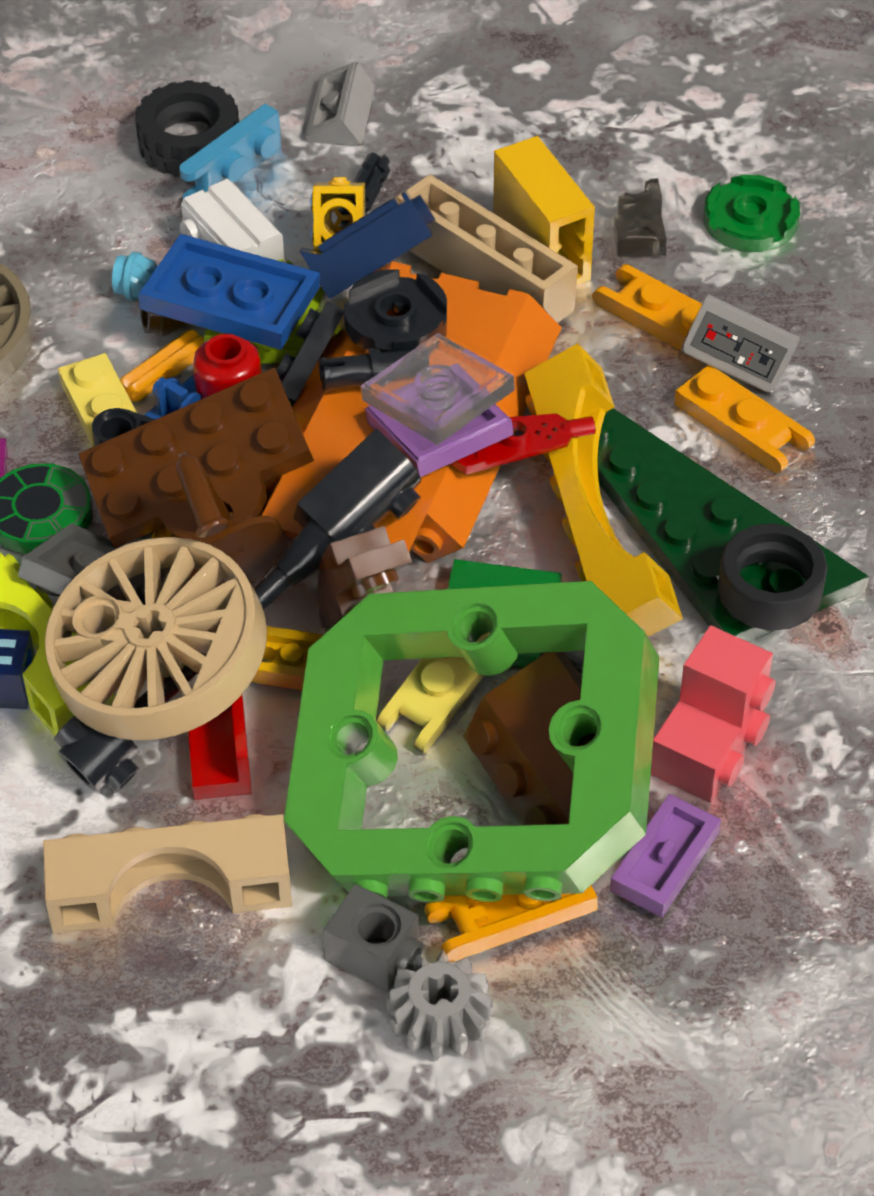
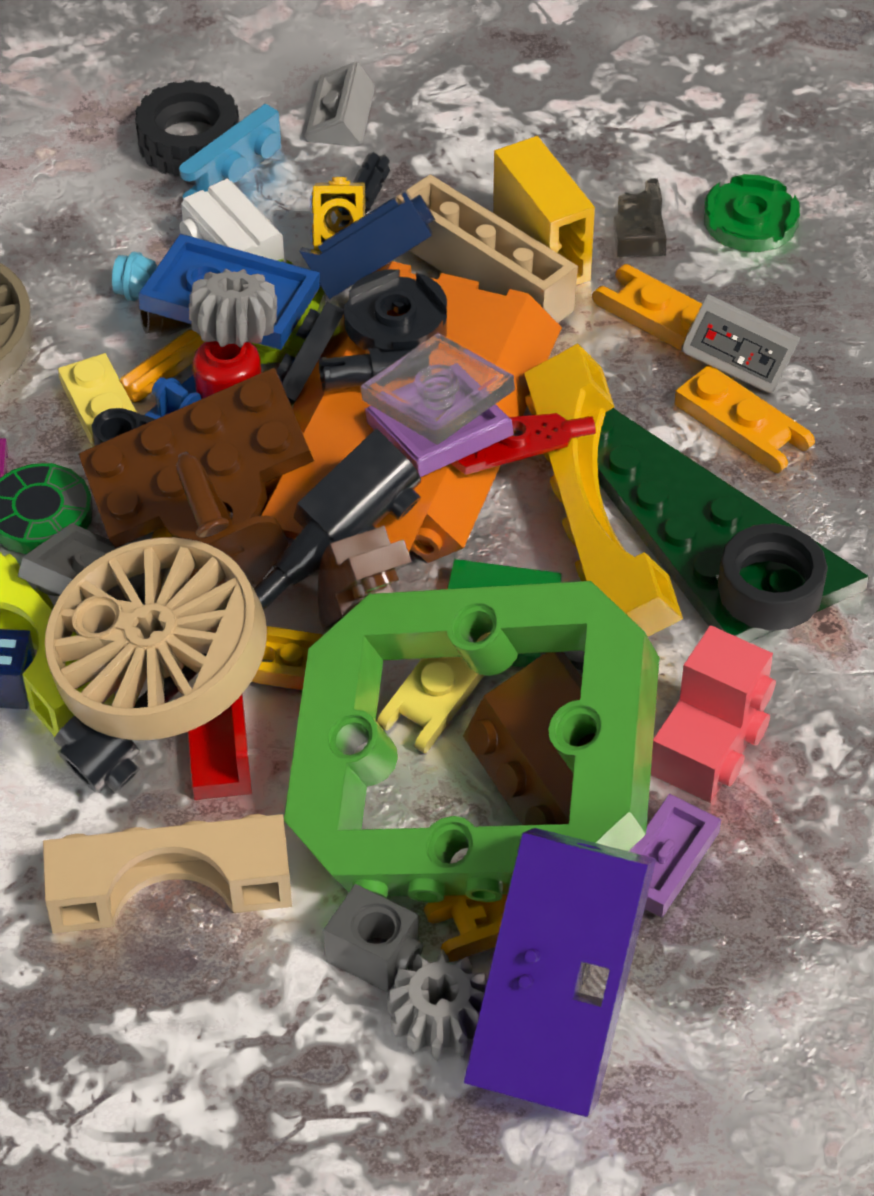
(233, 307): none -> light grey gear
(559, 971): none -> dark purple brick

